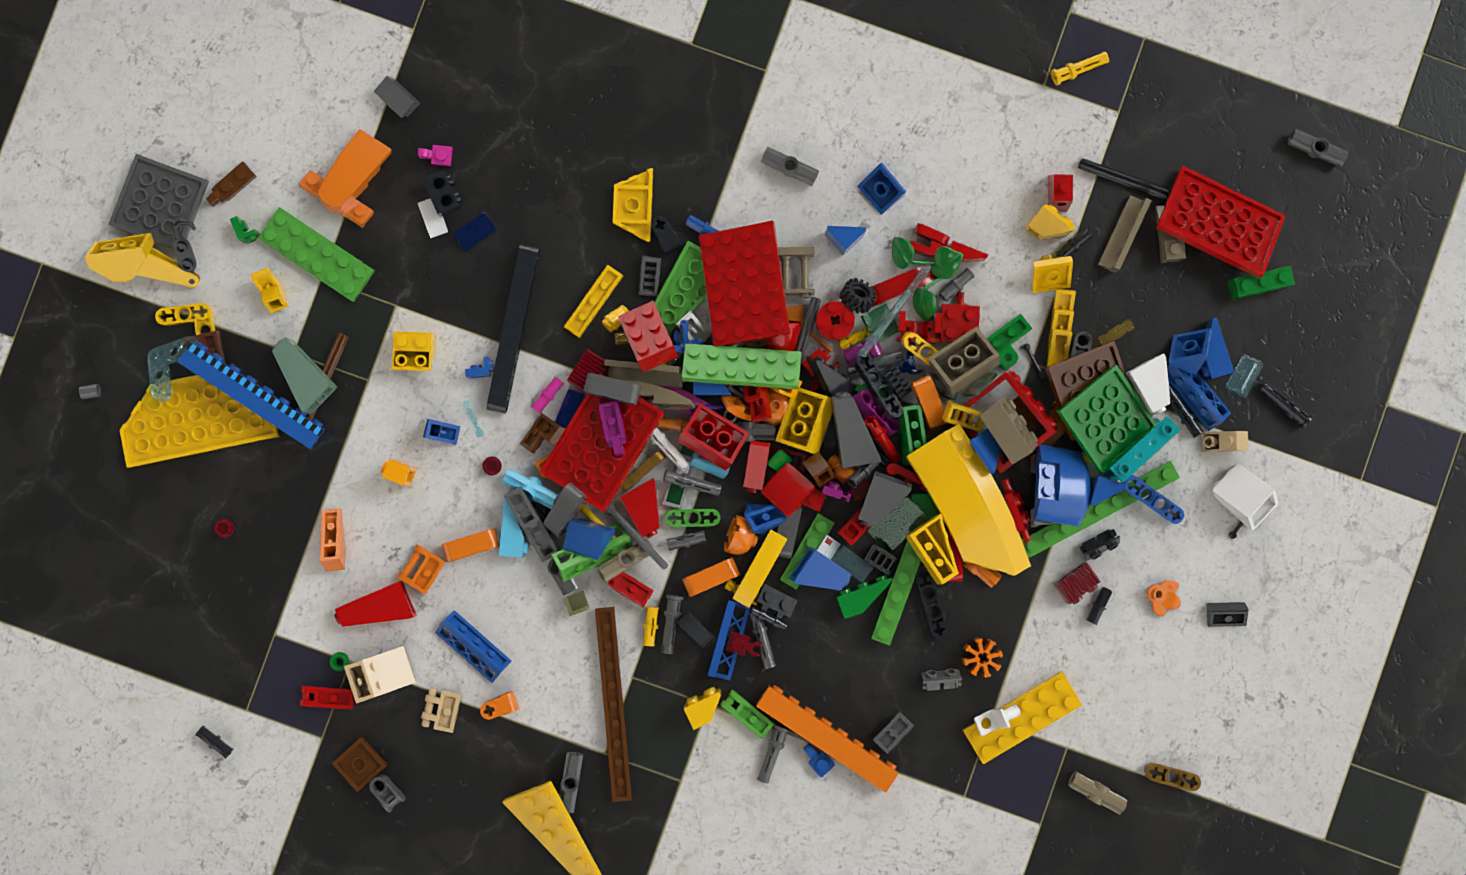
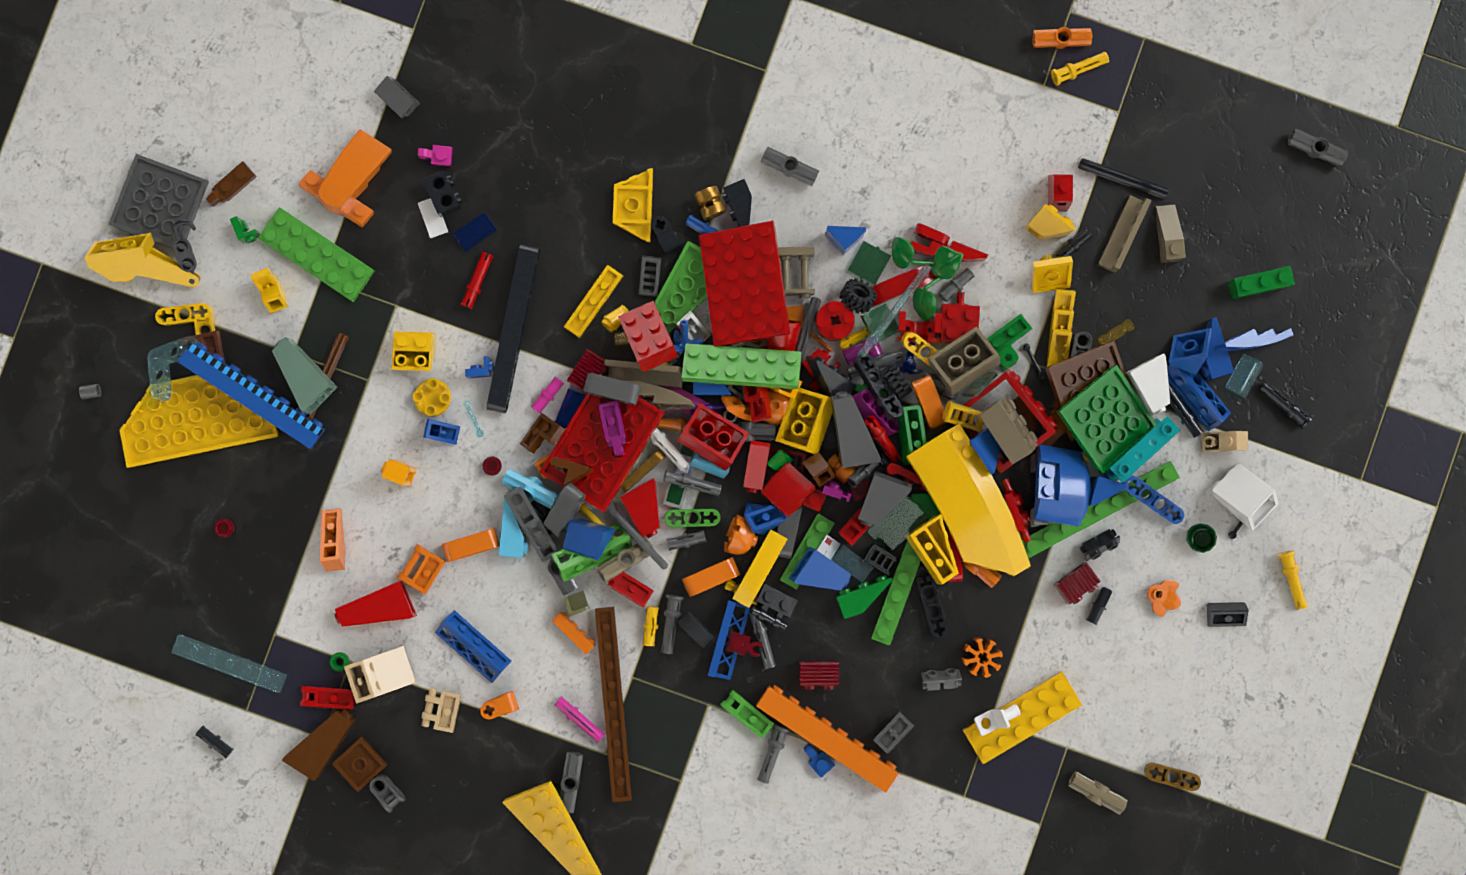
(229, 663): none -> clear light blue tile
(319, 747): none -> reddish brown slope
(432, 397): none -> yellow dish
(476, 281): none -> red pin
(573, 632): none -> orange piece
(575, 471): none -> reddish brown slope
(597, 735): none -> dark pink pin
(702, 709): yellow slope -> none
(709, 196): none -> pearl gold wheel
(740, 201): none -> black slope
(818, 674): none -> dark red brick
(869, 263): none -> clear green piece
(882, 189): blue slope -> none
(1073, 37): none -> orange piece
(1201, 537): none -> dark green hair
(1221, 222): red plate -> none
(1252, 340): none -> slope
(1291, 571): none -> yellow pin

